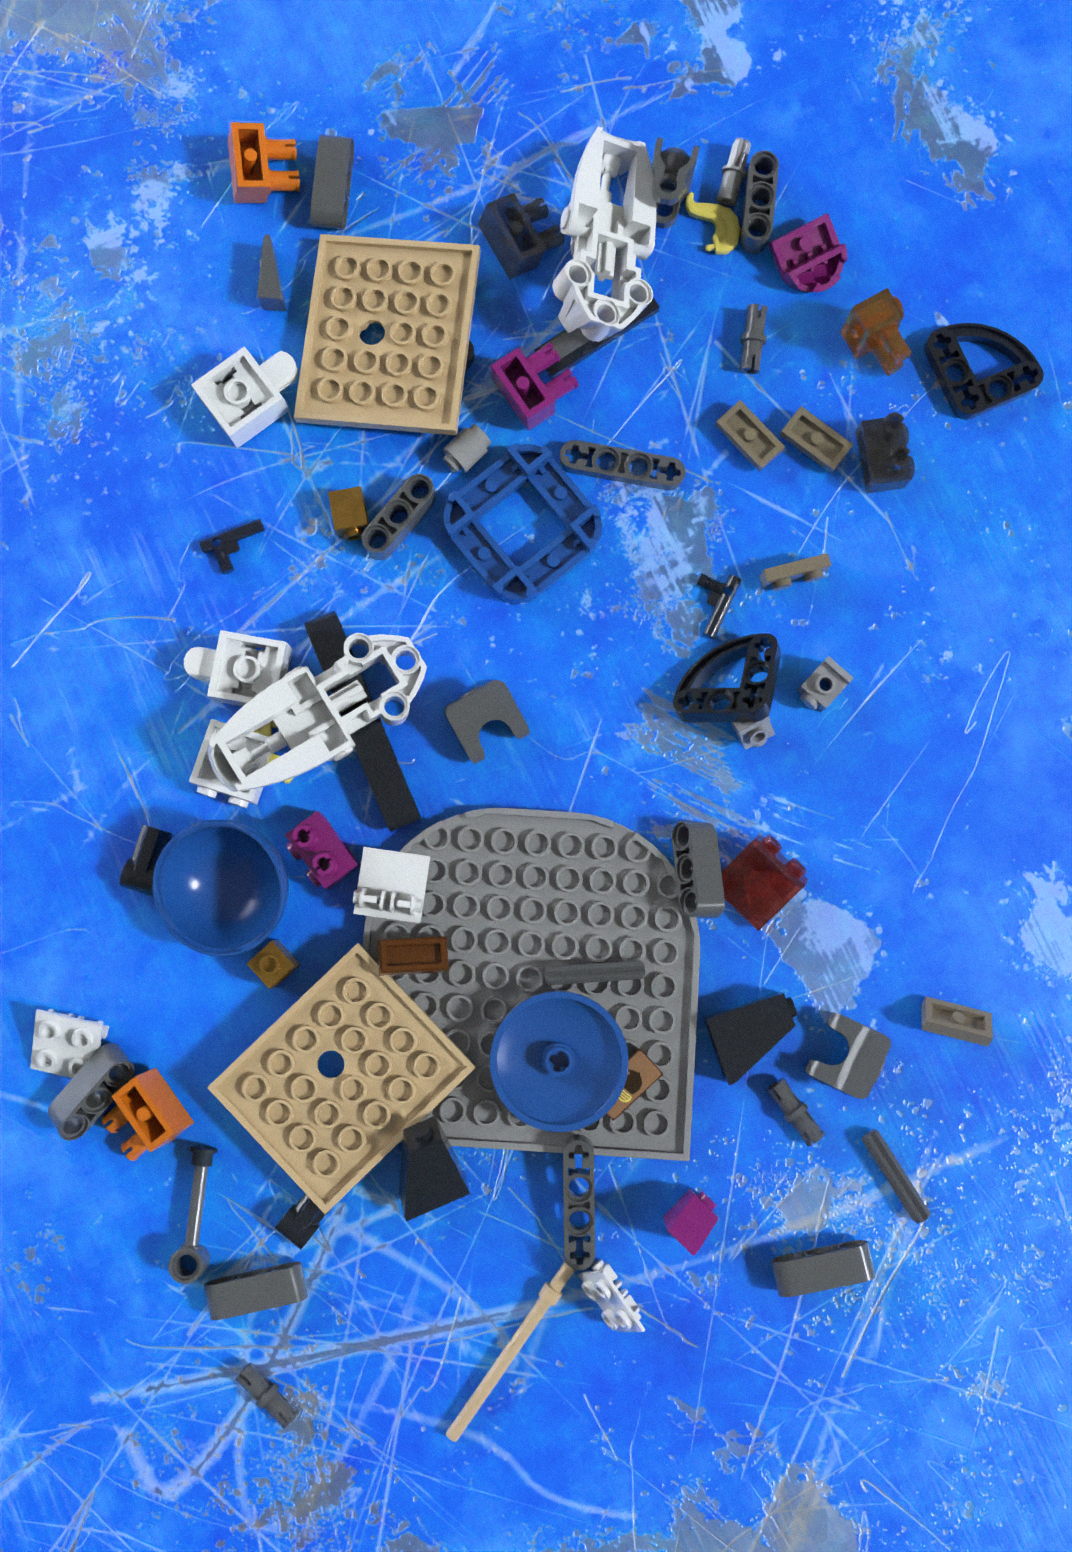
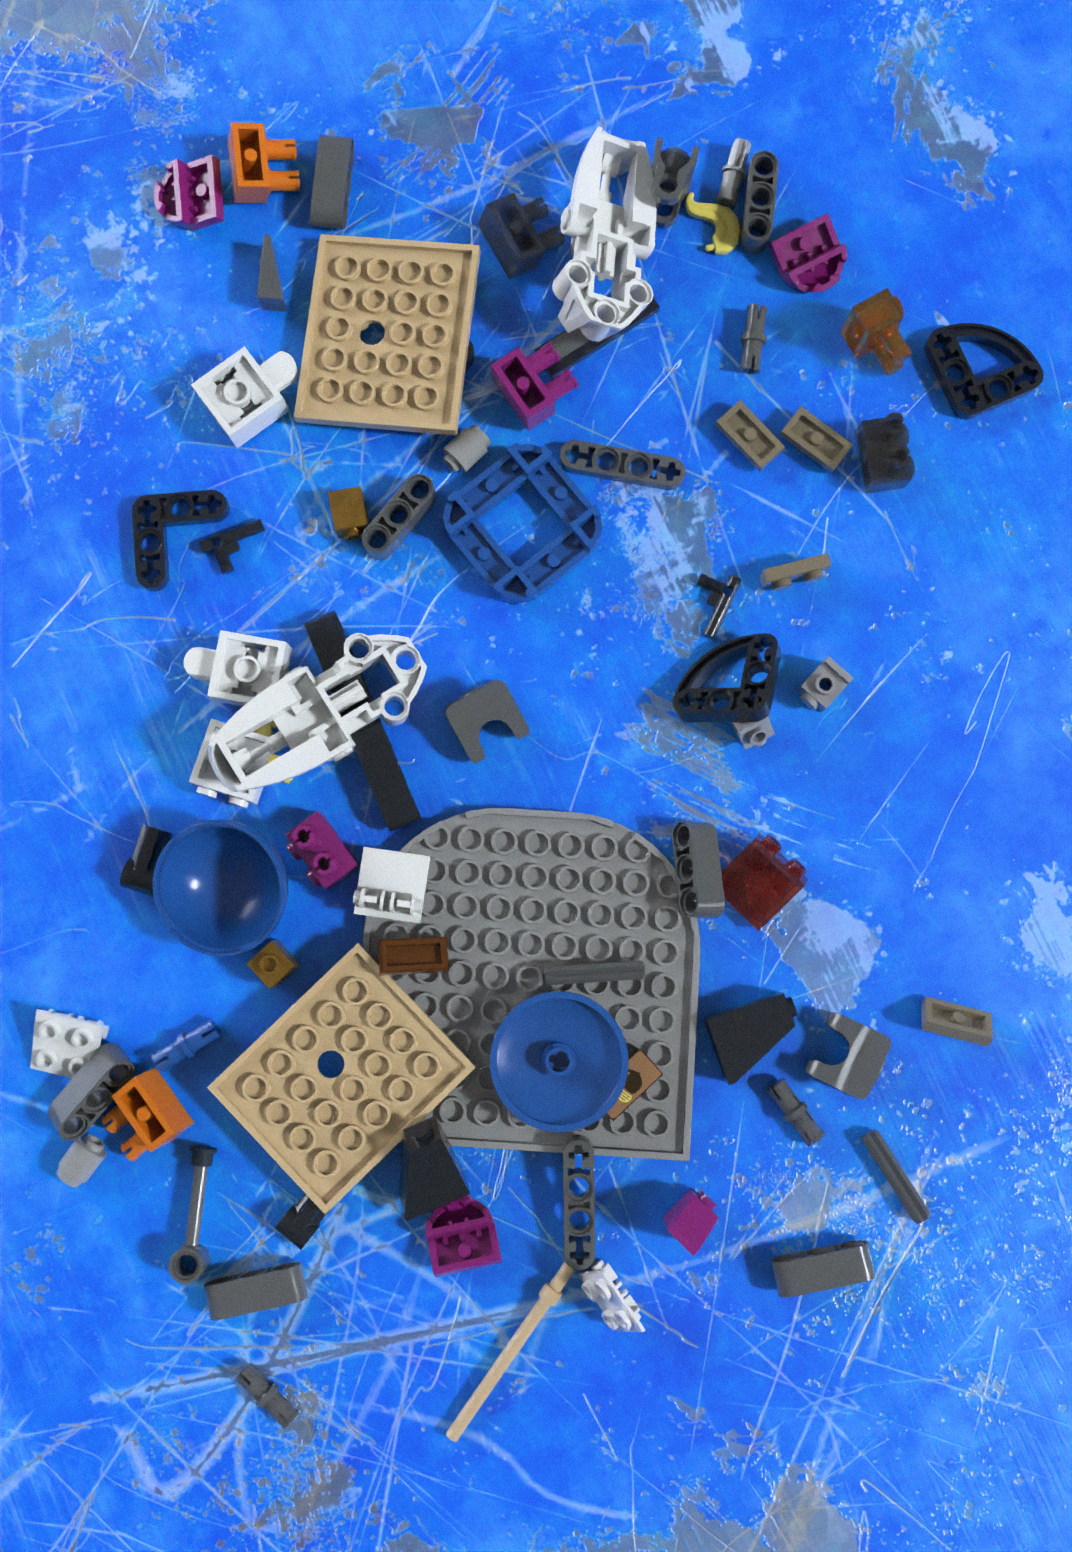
(81, 1160): none -> light grey brick
(165, 518): none -> black beam
(186, 1045): none -> blue pin
(191, 193): none -> magenta slope
(462, 1237): none -> magenta slope

